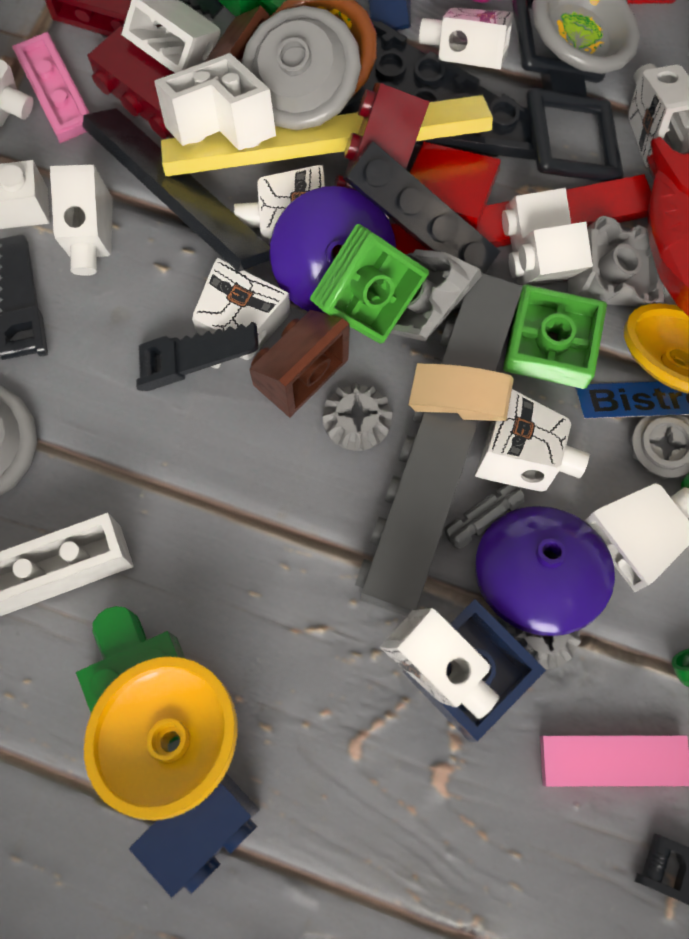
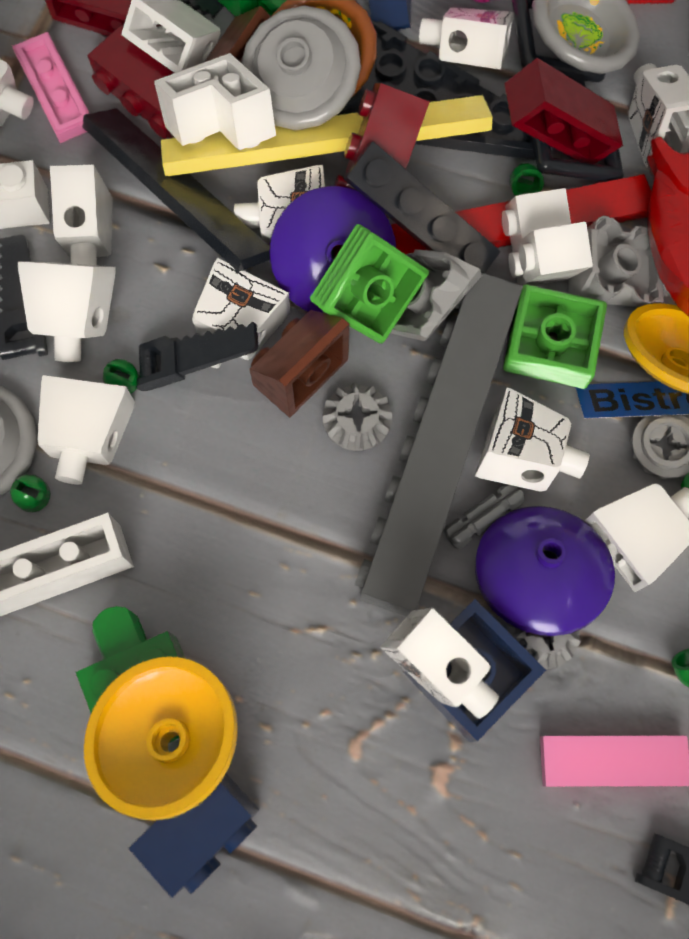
(25, 501): none -> green hinge
(66, 303): none -> white torso
(81, 423): none -> white torso
(124, 366): none -> green hinge
(457, 178): red tile -> none
(461, 390): tan slope -> none
(525, 186): none -> green hinge
(562, 113): none -> dark red brick

